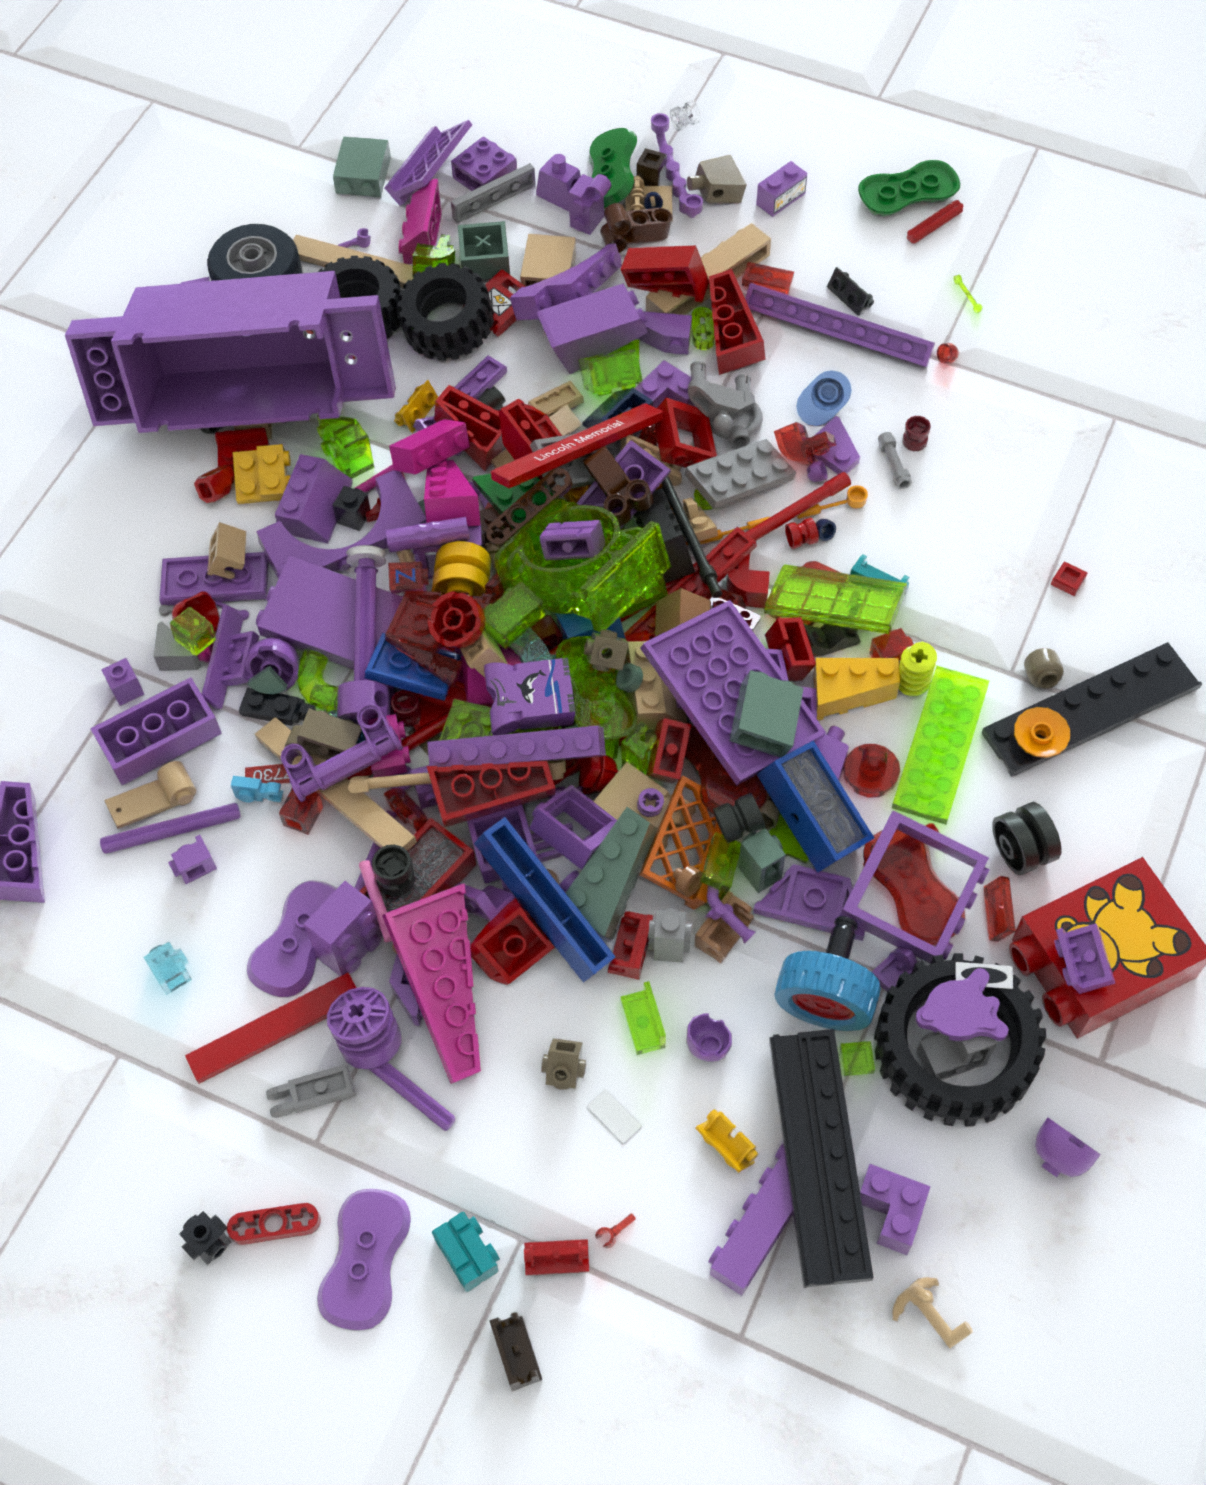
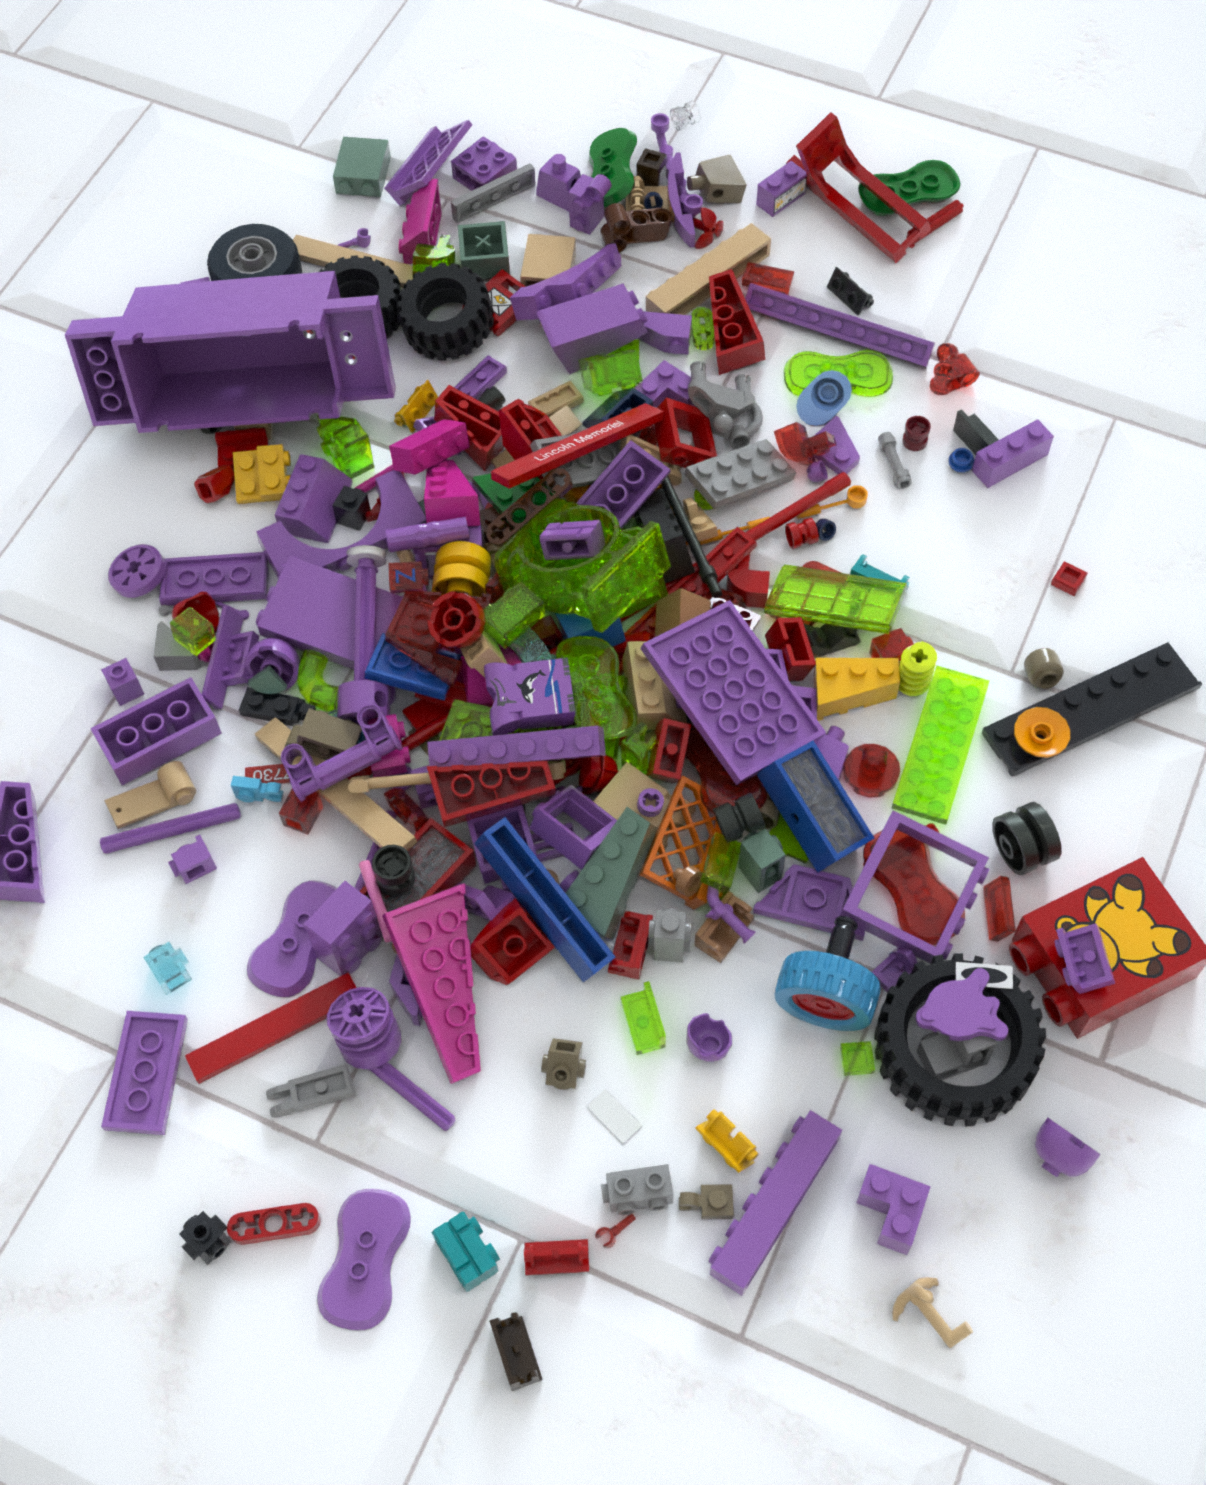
(145, 1073): none -> medium lavender plate
(150, 572): none -> medium lavender wheel
(226, 550): tan hinge -> none
(406, 707): dark red wheel -> none
(613, 657): dark tan brick -> none
(617, 485): reddish brown piece -> none
(629, 678): sand green tile -> none
(638, 1189): none -> light grey brick
(666, 269): red wedge -> none
(682, 223): none -> medium lavender slope
(709, 226): none -> red plant
(713, 1201): none -> dark tan plate
(766, 714): sand green brick -> none
(820, 1159): black plate -> none
(827, 145): none -> red piece
(866, 370): none -> clear neon green plate
(953, 375): none -> clear red piece
(961, 460): none -> blue plate
(973, 431): none -> pearl dark grey panel
(977, 307): clear neon green hinge -> none
(1012, 453): none -> medium lavender brick

